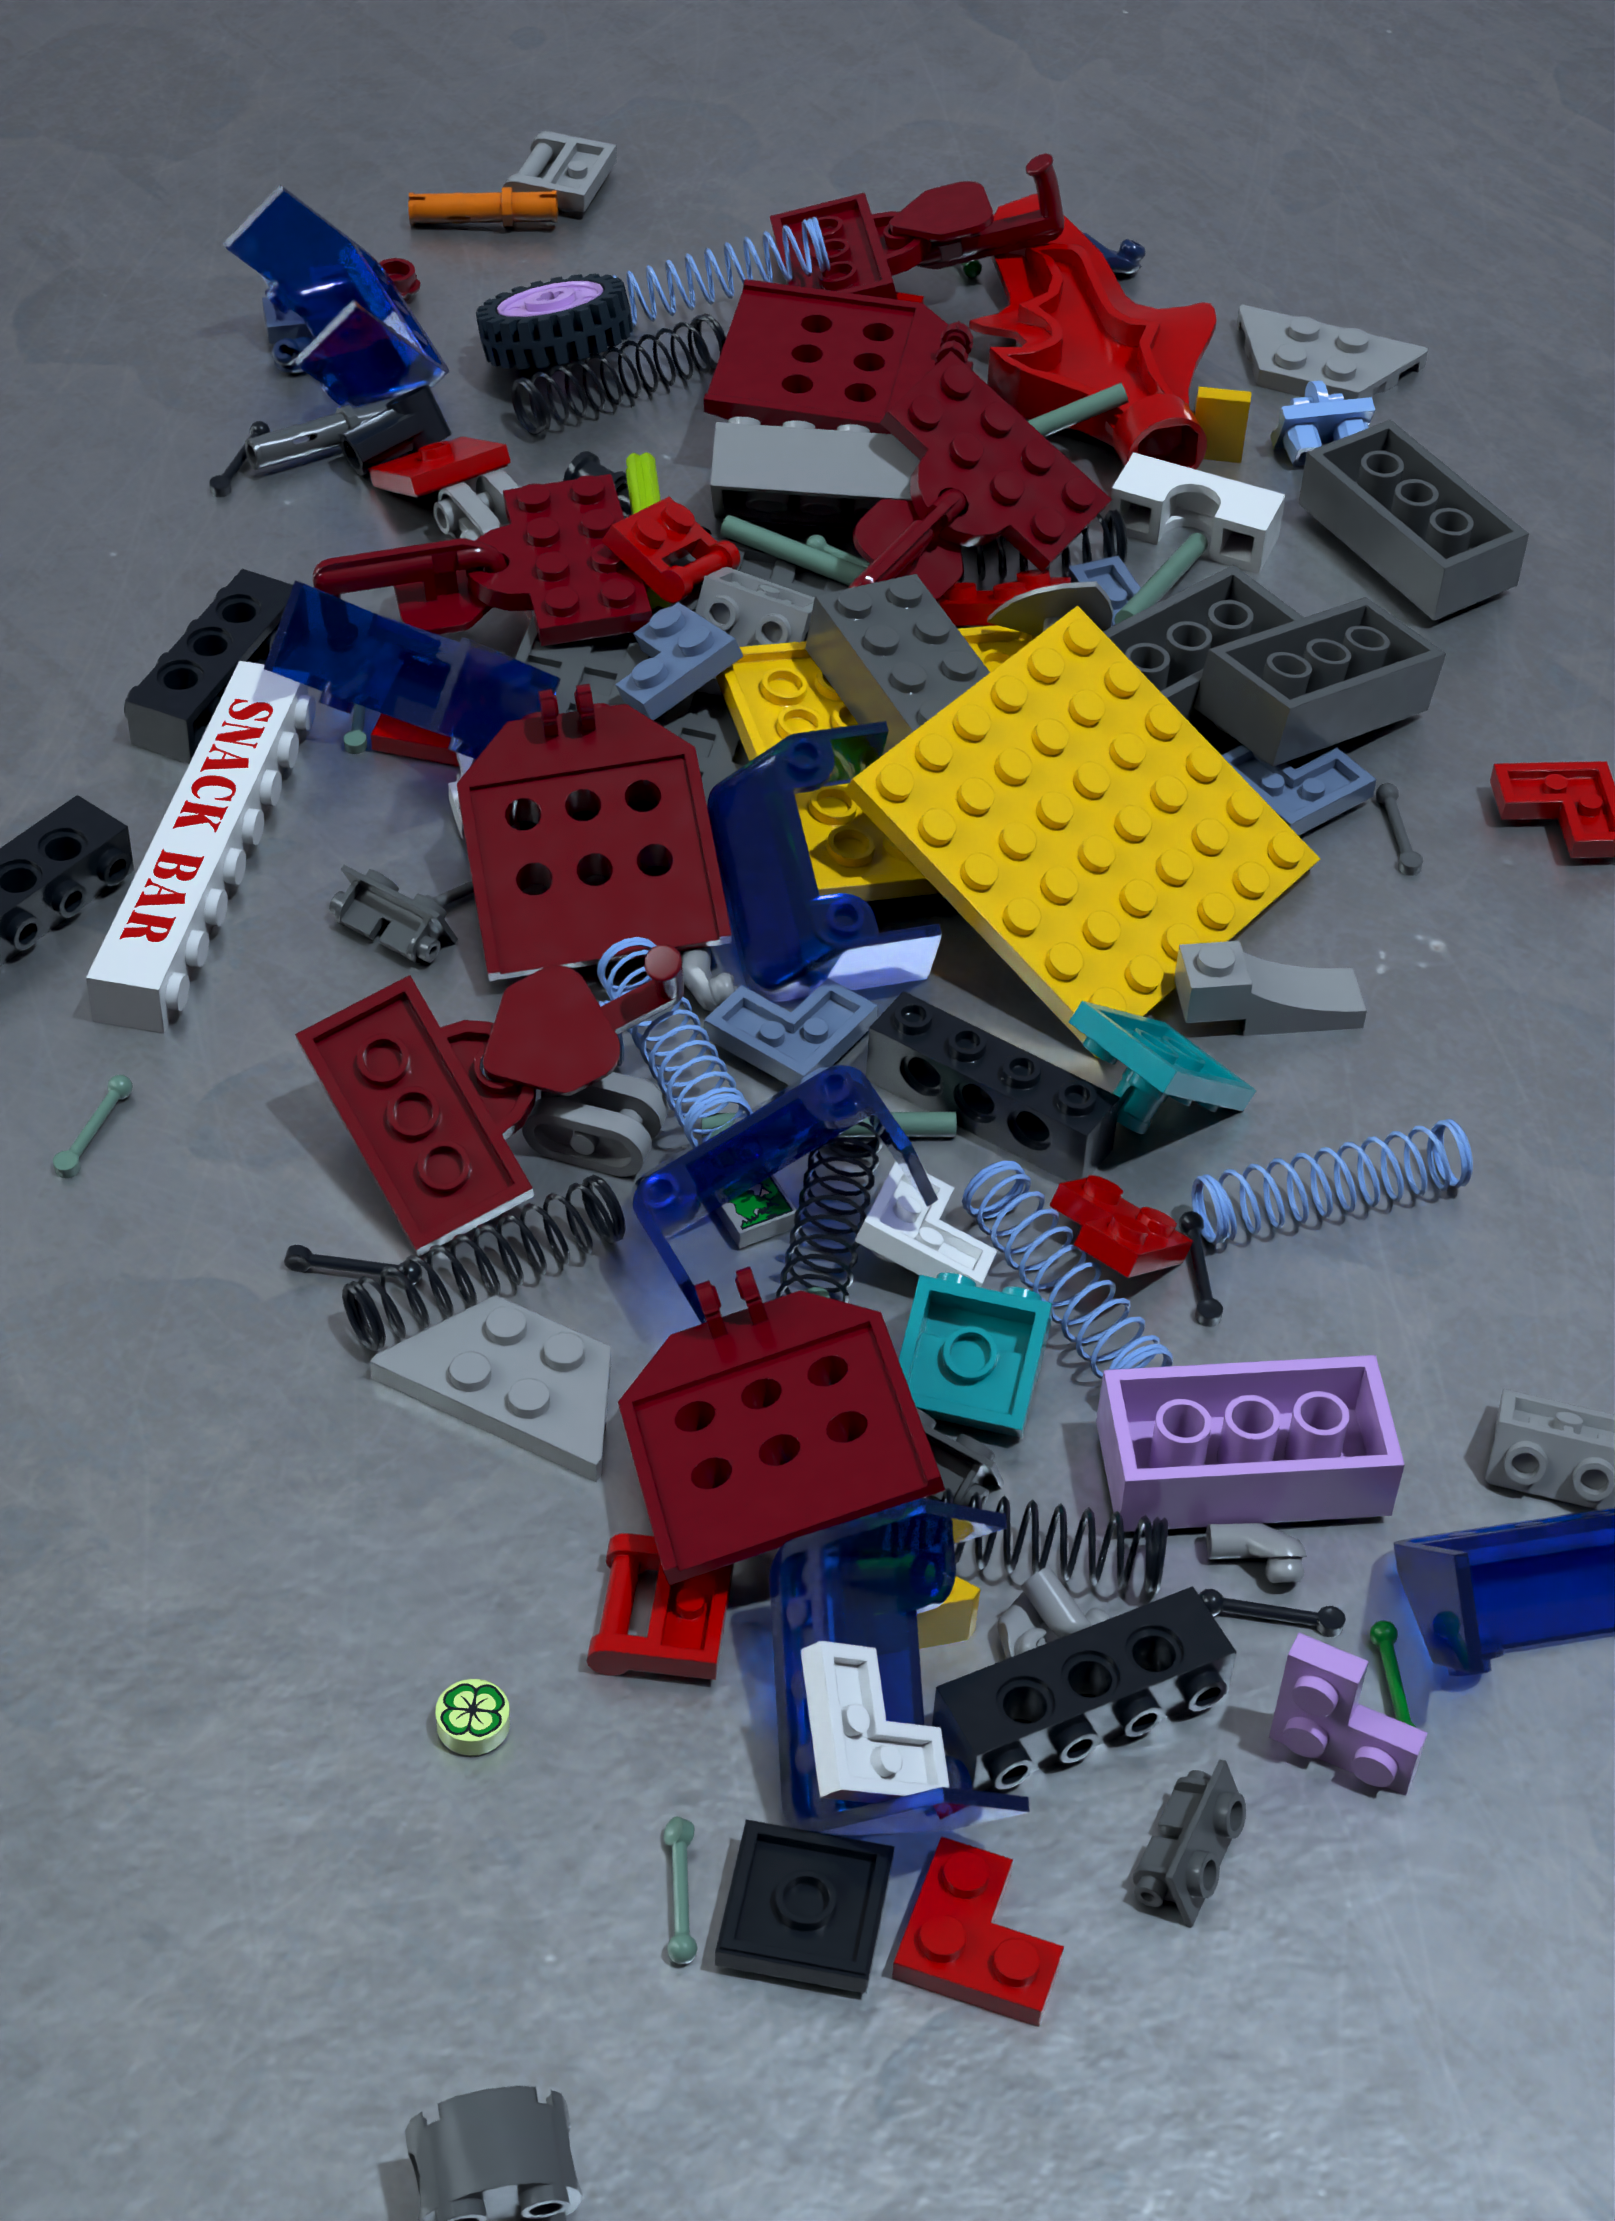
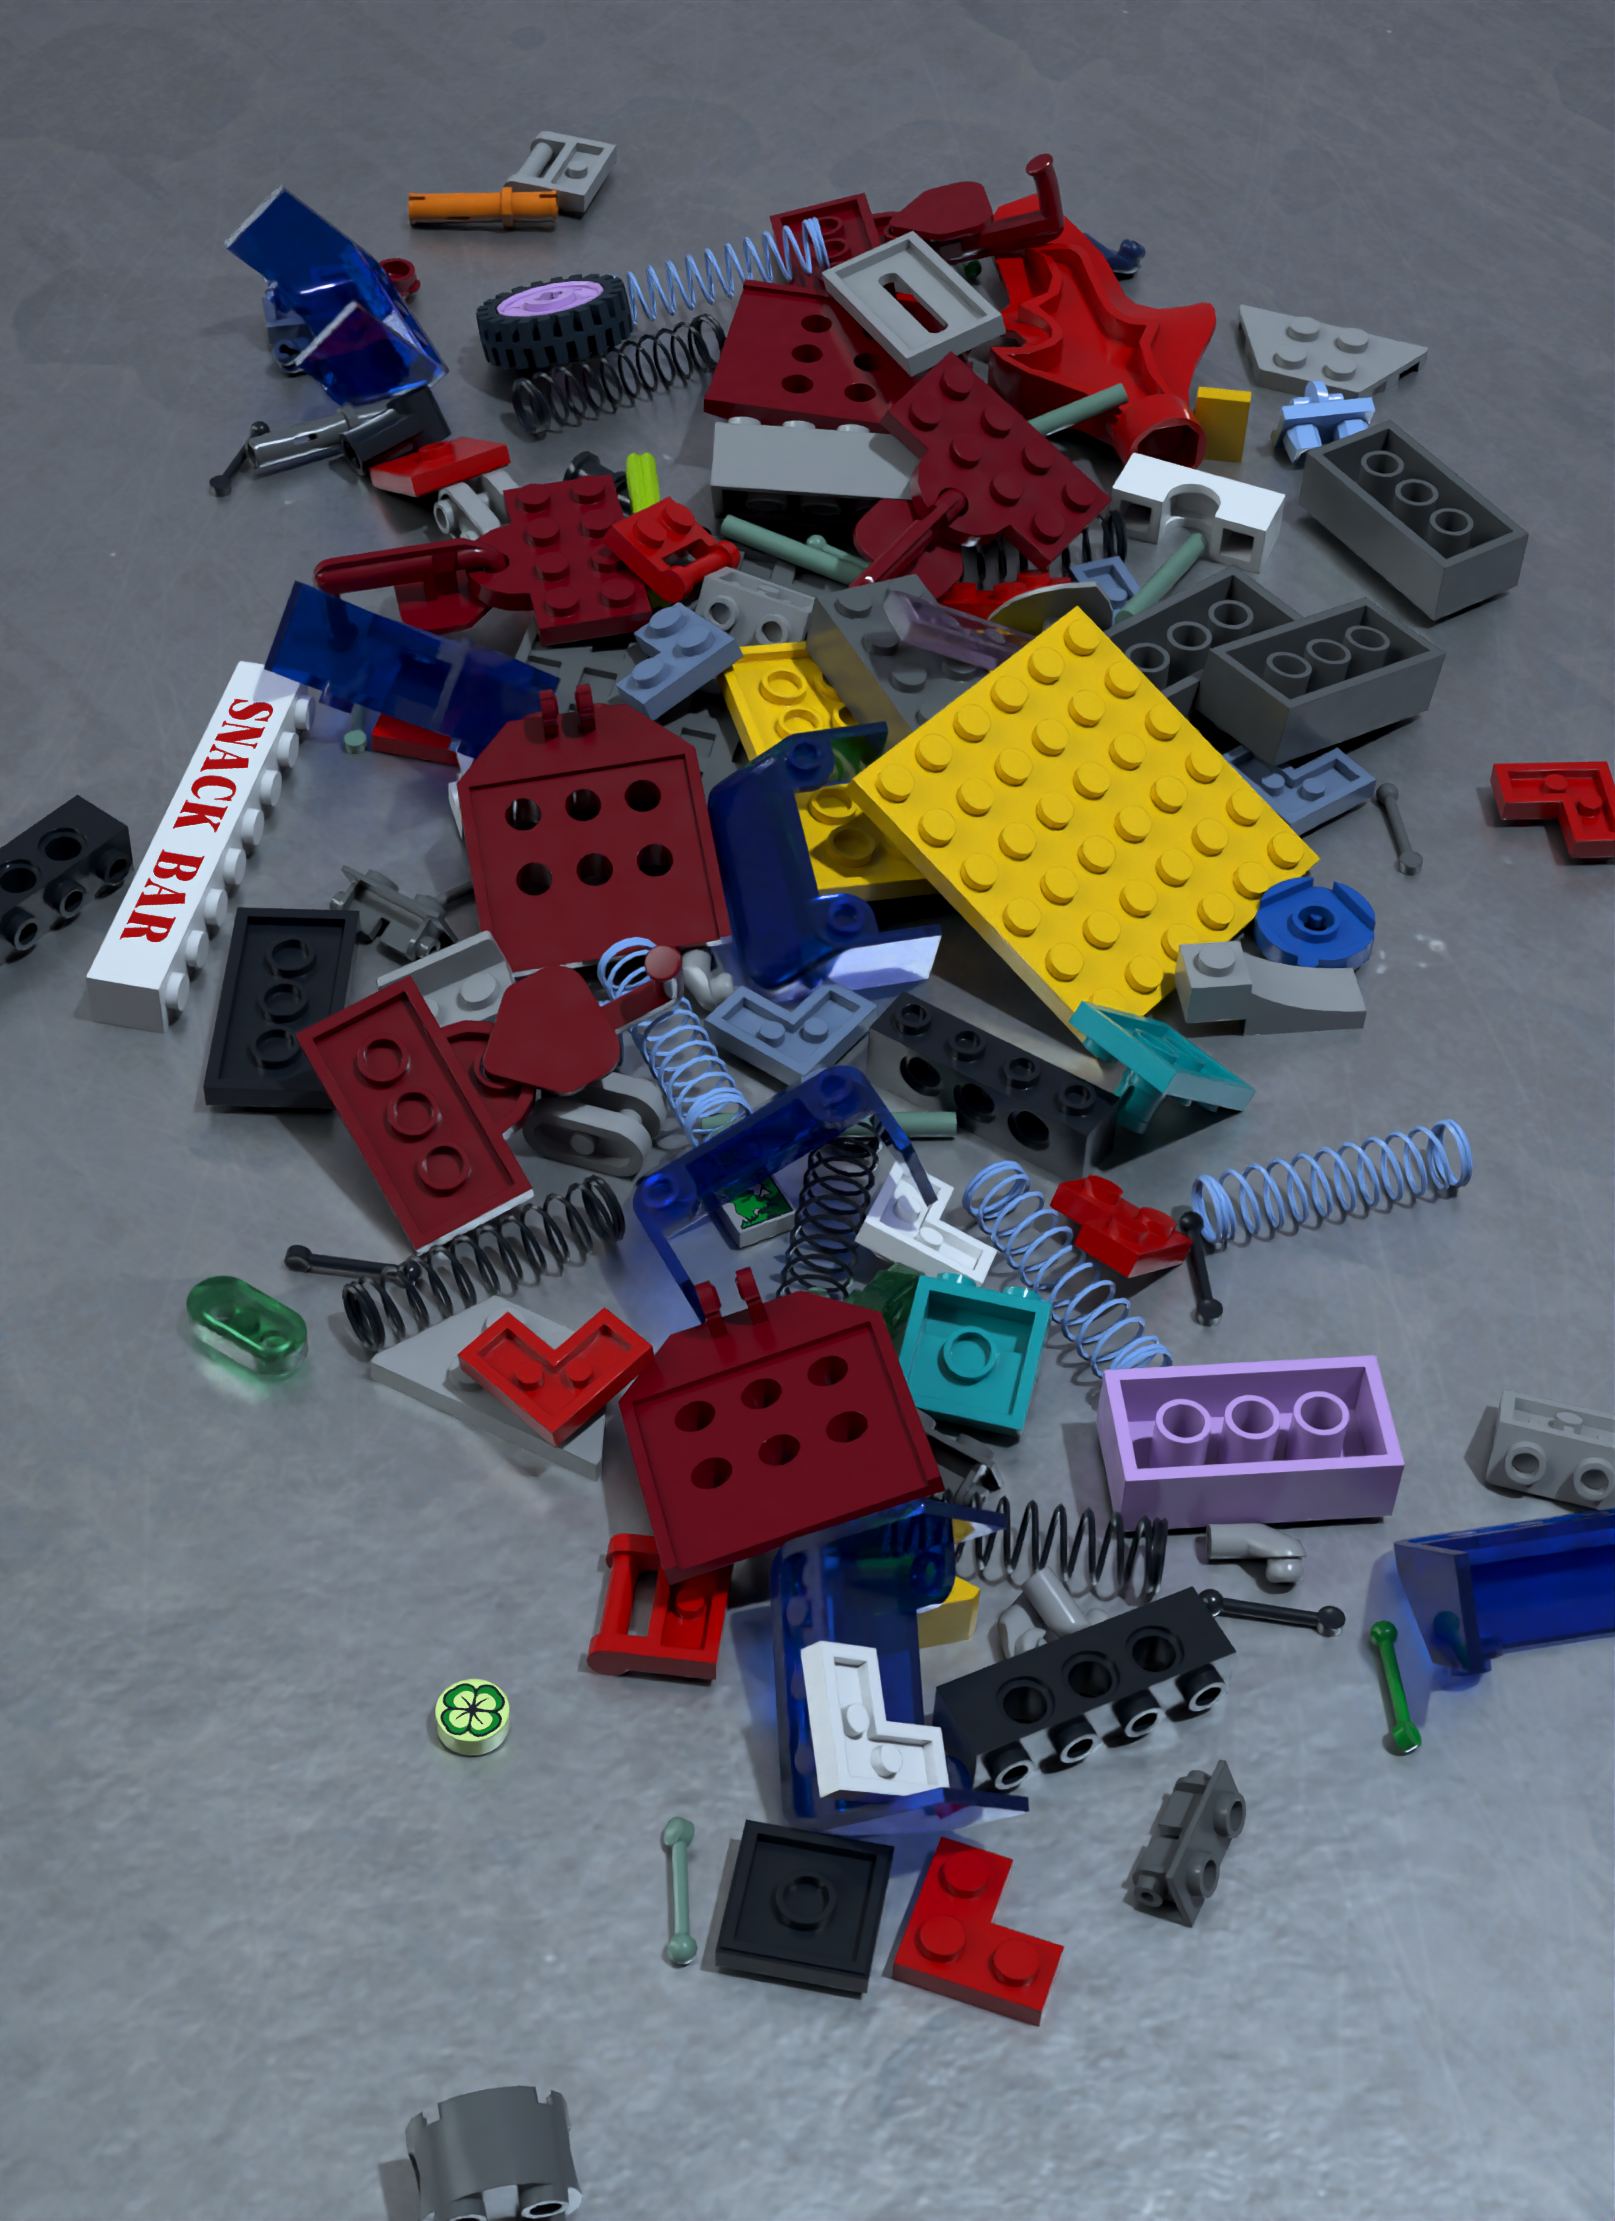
(67, 1162): sand green hinge -> none
(186, 685): black brick -> none
(259, 1330): none -> clear green plate
(278, 980): none -> black plate
(460, 980): none -> light grey bracket
(559, 1386): none -> red plate
(890, 1294): none -> clear green plate
(933, 283): none -> light grey piece
(952, 631): none -> clear purple tile
(1296, 902): none -> blue plate
(1322, 1718): lavender plate -> none

